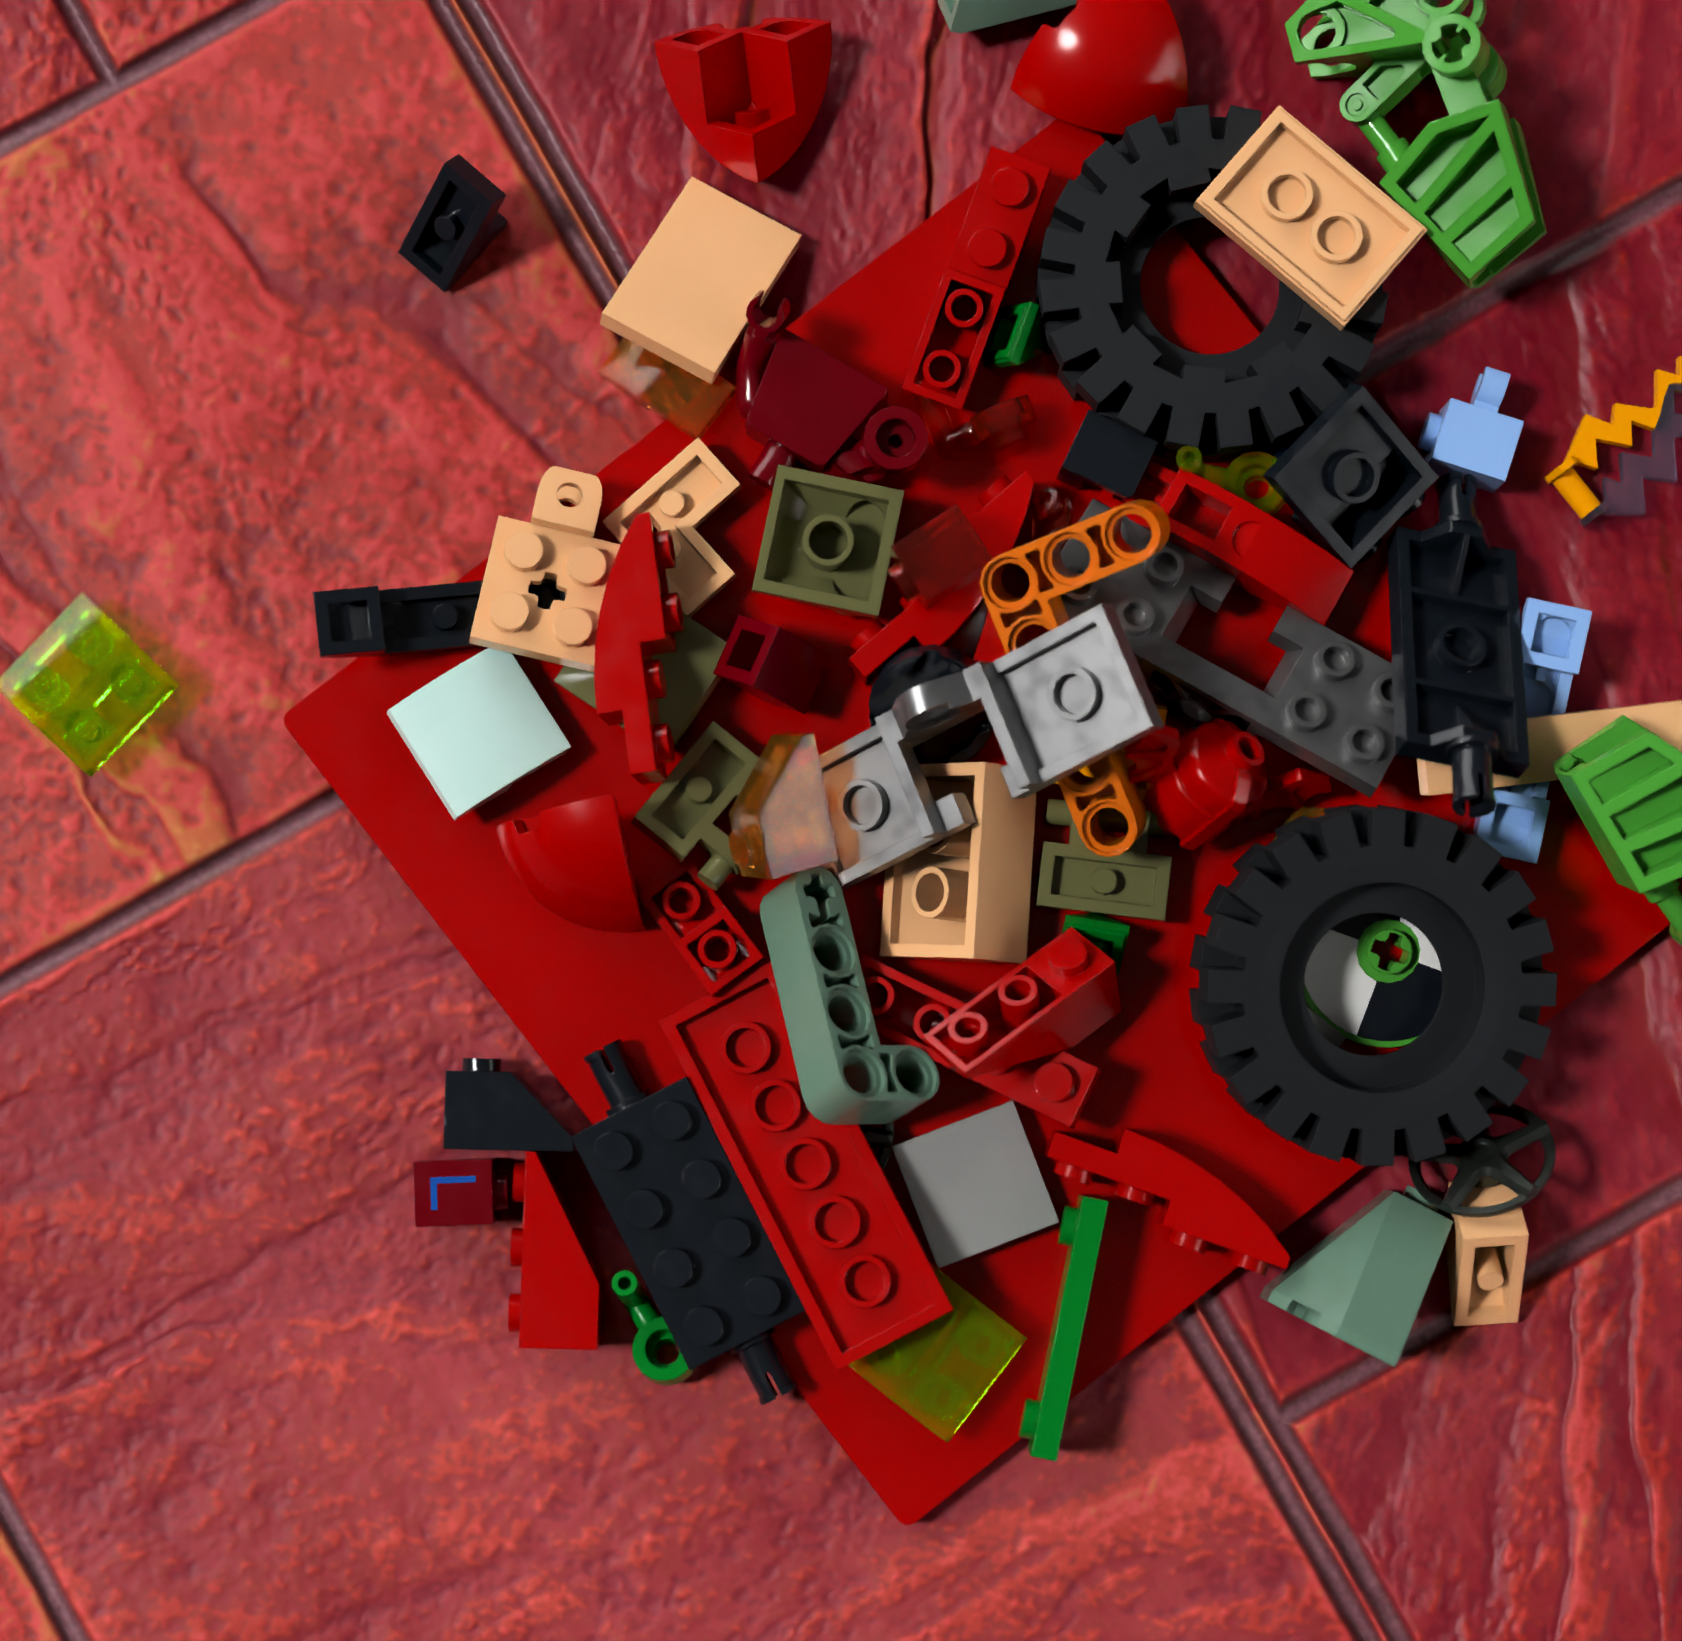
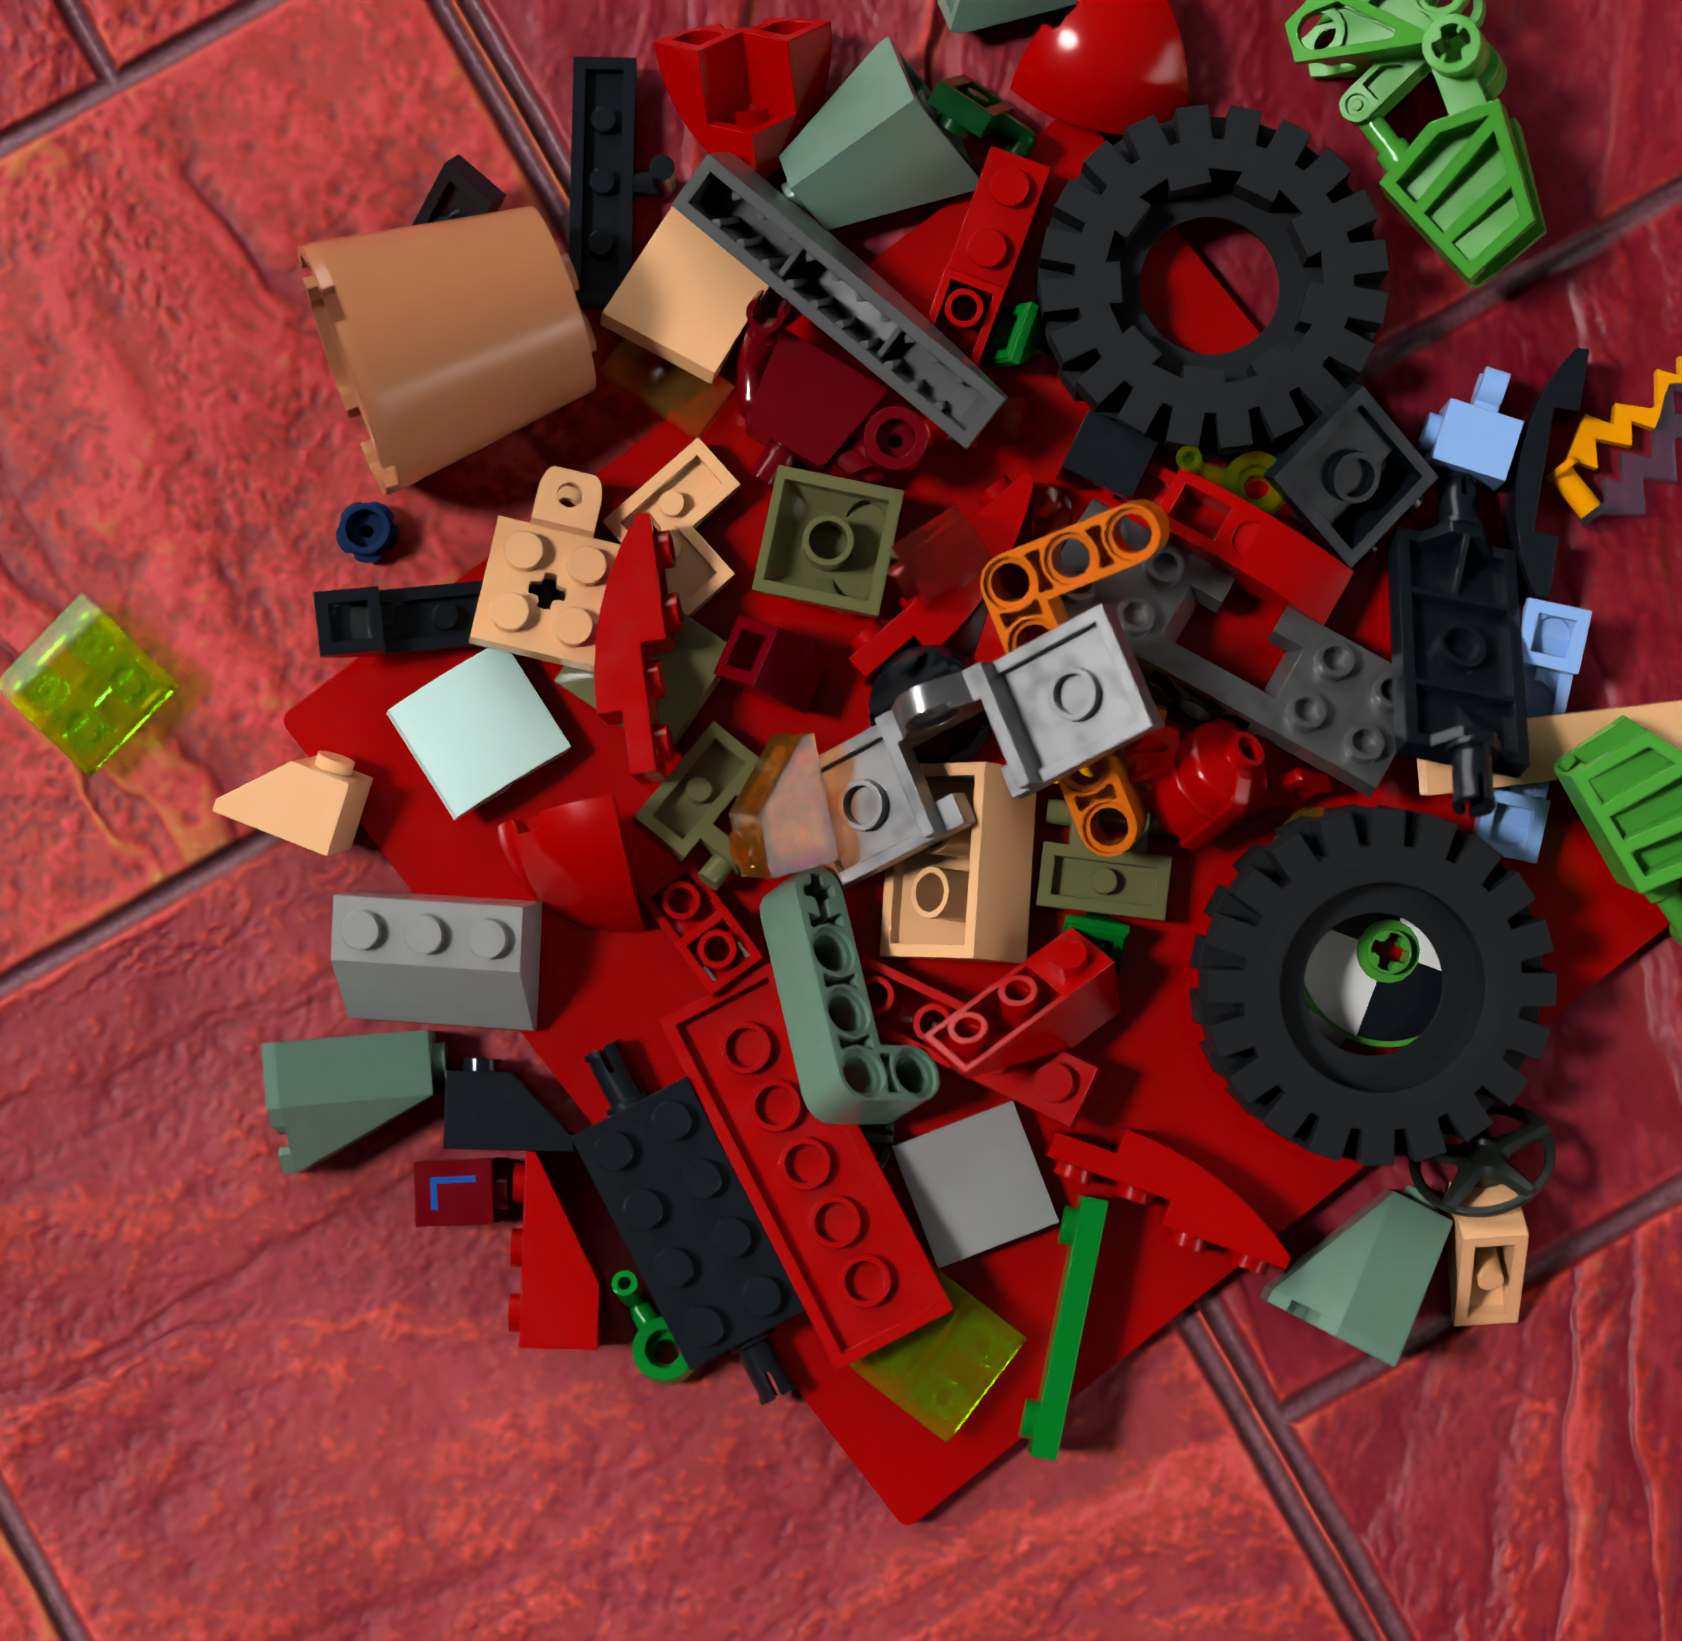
(304, 802): none -> light nougat slope
(346, 1088): none -> sand green slope
(350, 529): none -> dark blue plate
(437, 958): none -> light grey slope
(448, 335): none -> nougat cone
(605, 176): none -> black plate
(839, 294): none -> dark grey slope
(875, 147): none -> sand green slope
(972, 108): none -> dark green plate
(1310, 217): light nougat tile -> none
(1535, 551): none -> black slope

